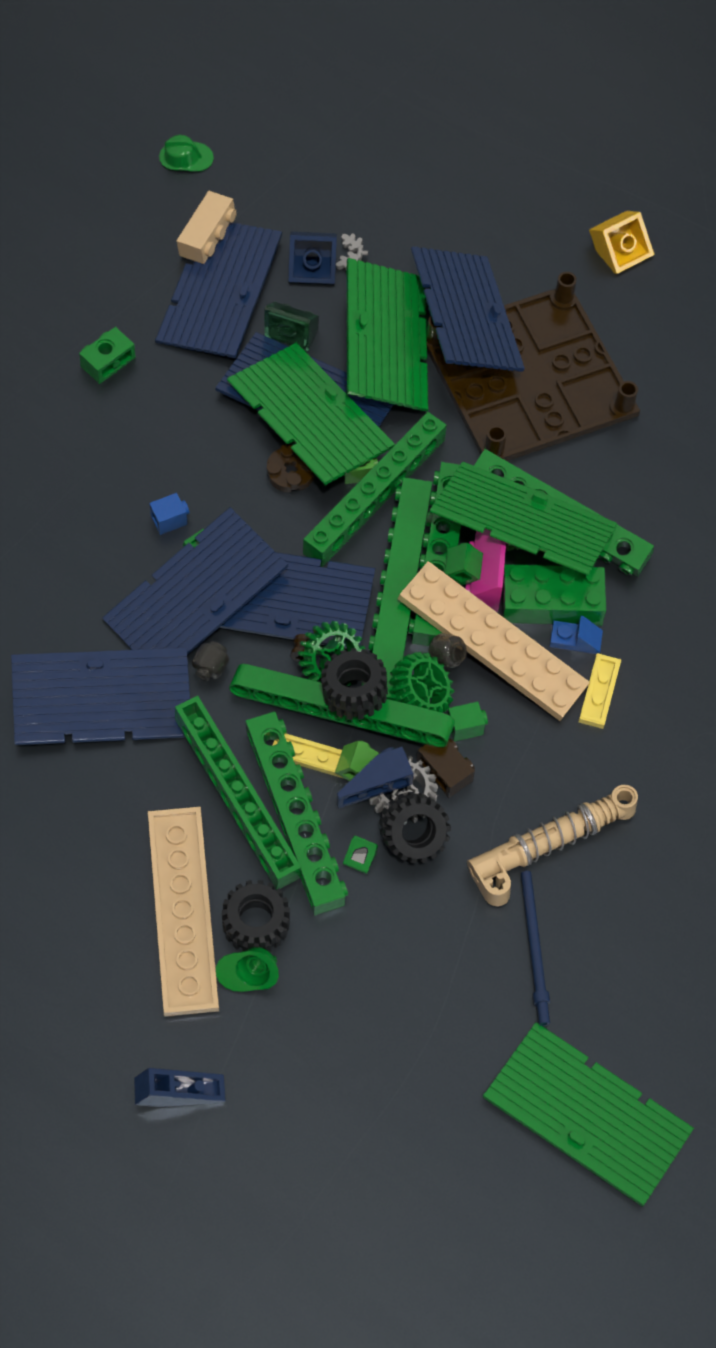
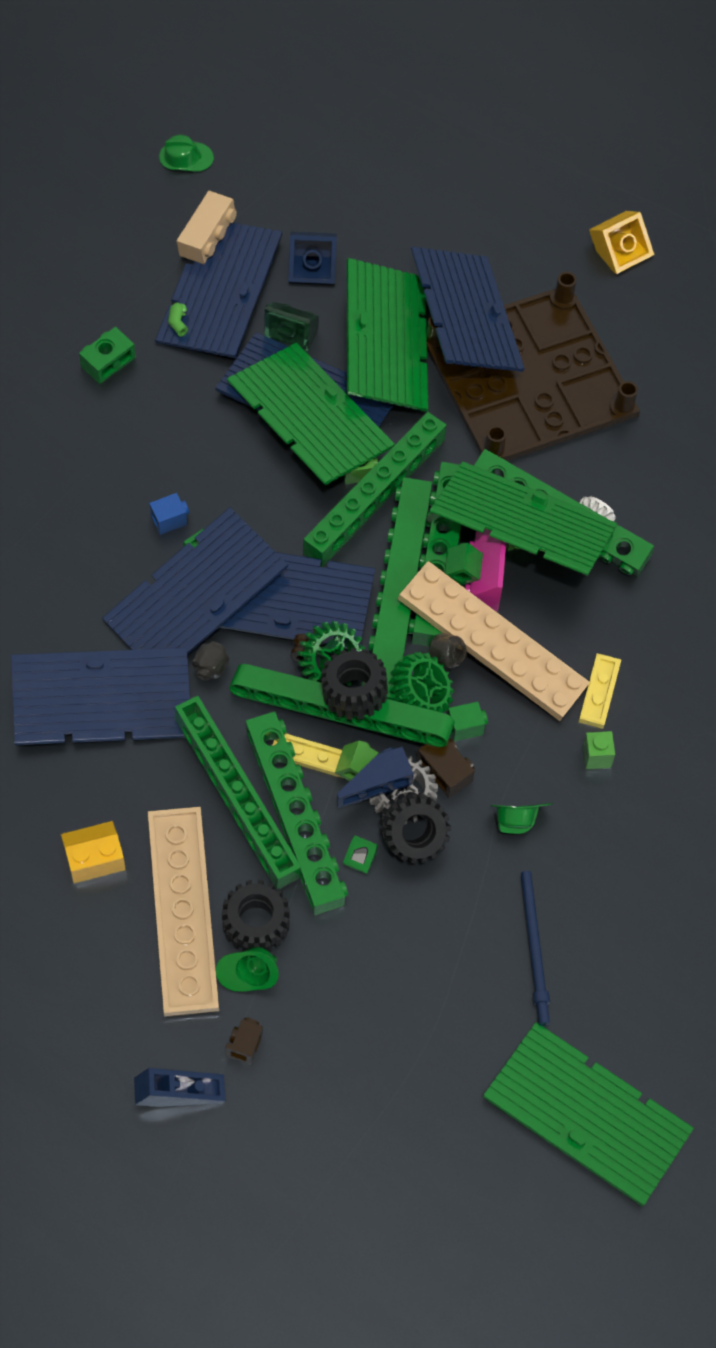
(93, 852): none -> yellow slope
(176, 312): none -> bright green arm
(245, 1041): none -> dark brown brick
(283, 480): dark brown plate -> none
(350, 241): light grey animal -> none
(517, 819): none -> green piece
(544, 839): tan piece -> none
(552, 593): green brick -> none
(577, 637): blue slope -> none
(598, 750): none -> bright green brick
(599, 507): none -> white gear

